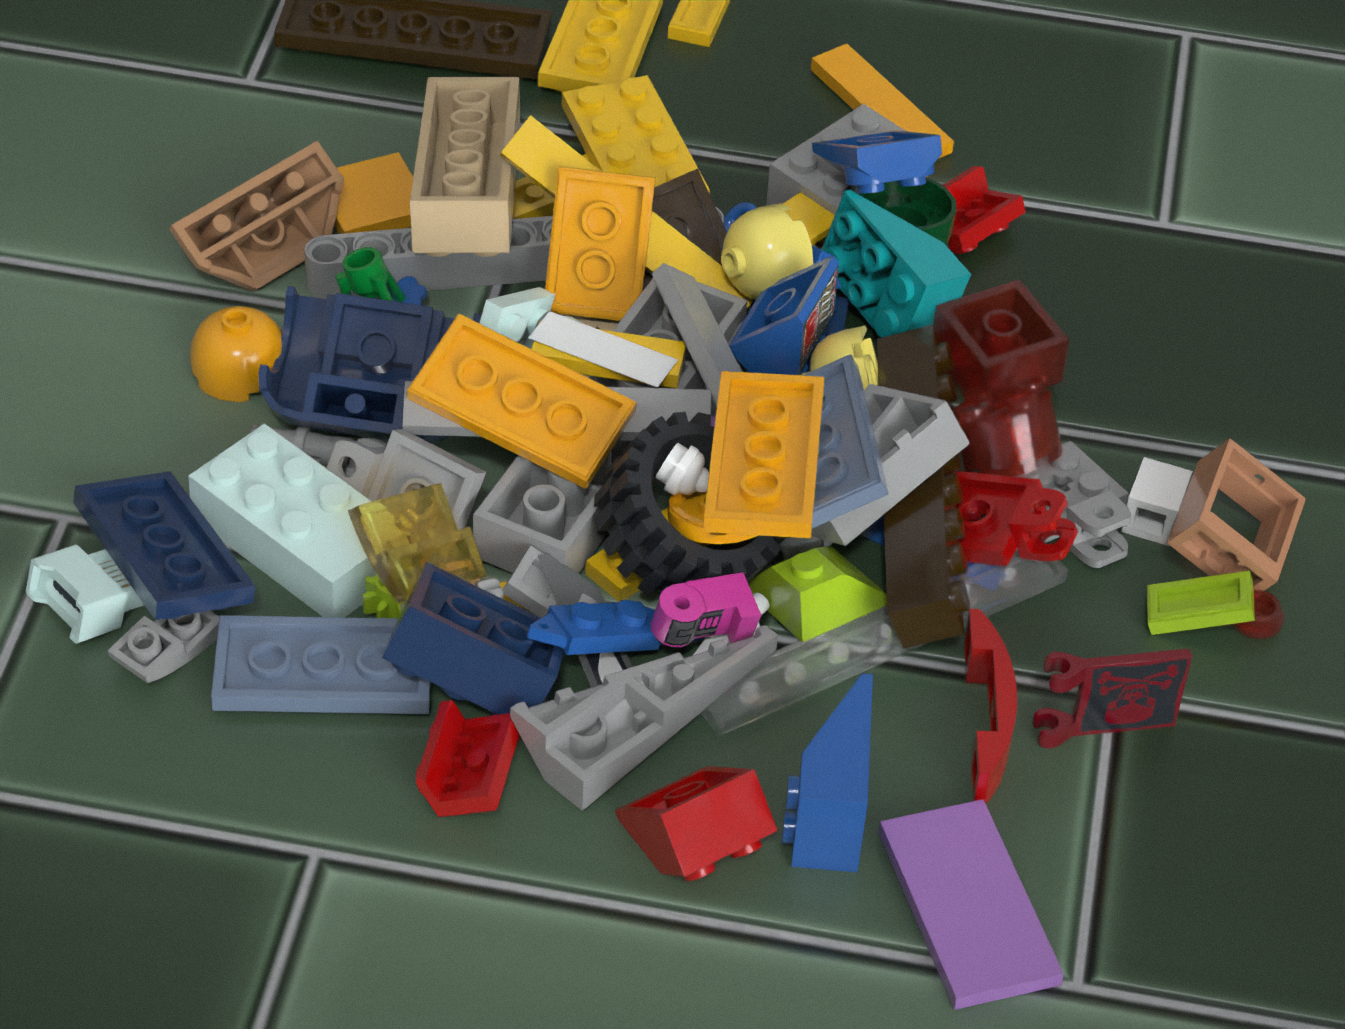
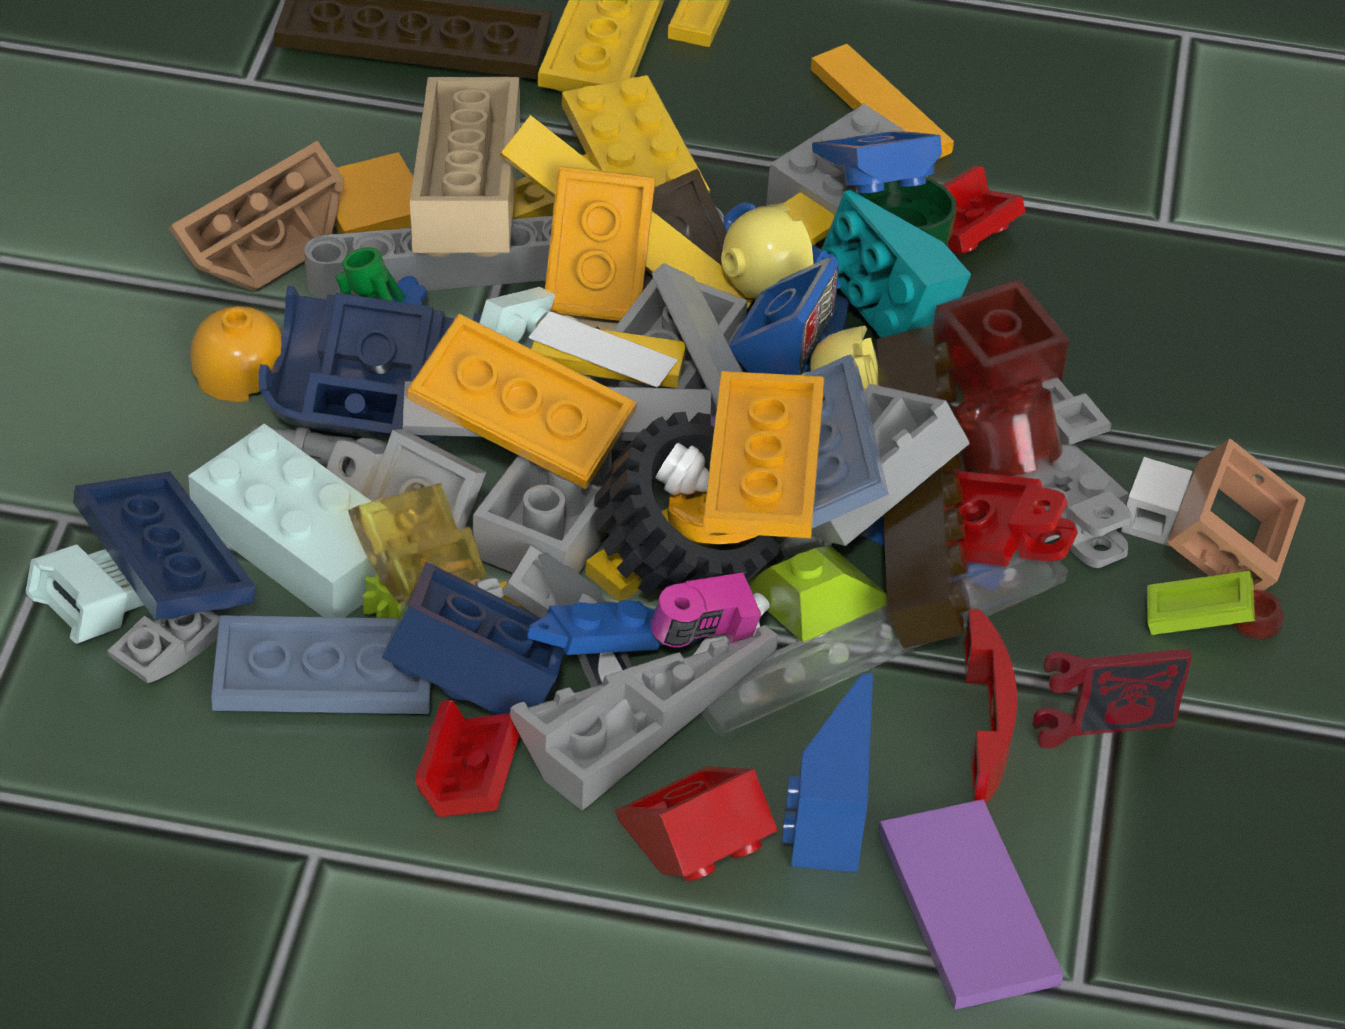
(1076, 416): none -> light grey slope

